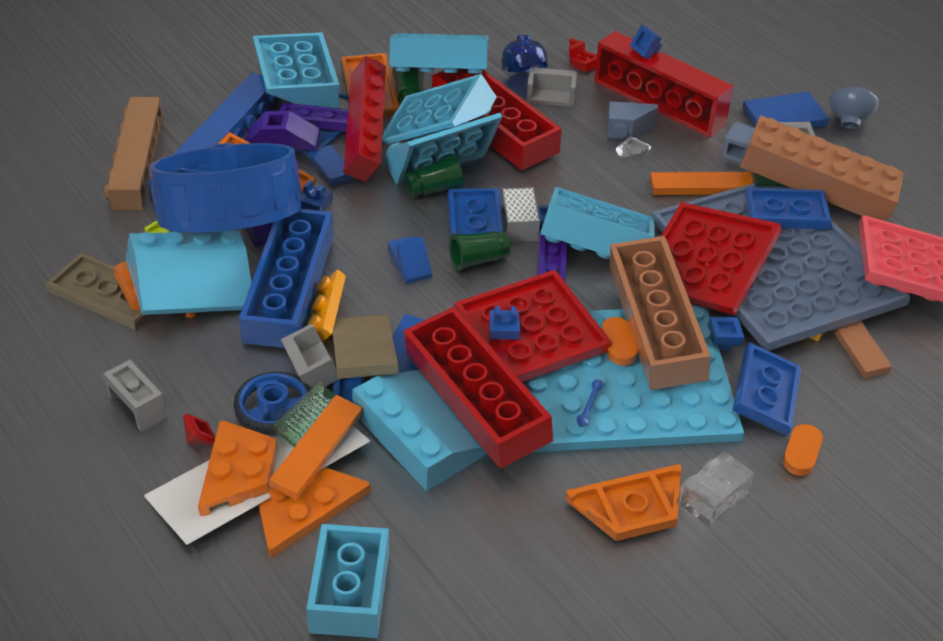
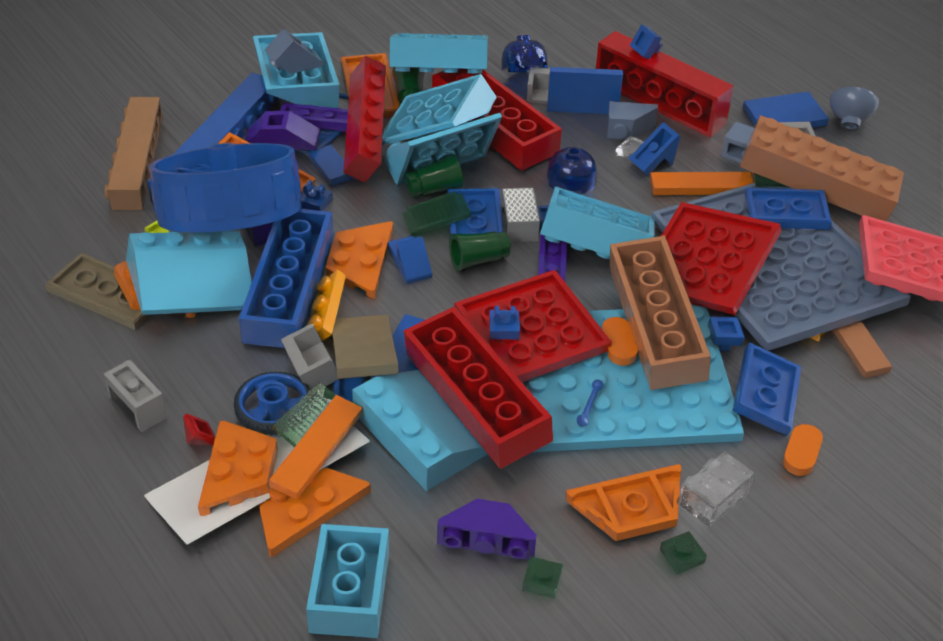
(292, 54): none -> sand blue slope
(361, 255): none -> orange wing
(436, 213): none -> clear green window
(487, 529): none -> dark purple slope
(542, 577): none -> clear green plate
(572, 170): none -> clear blue cylinder
(580, 57): red slope -> none
(583, 89): none -> blue tile
(658, 146): none -> blue slope
(683, 552): none -> clear green plate

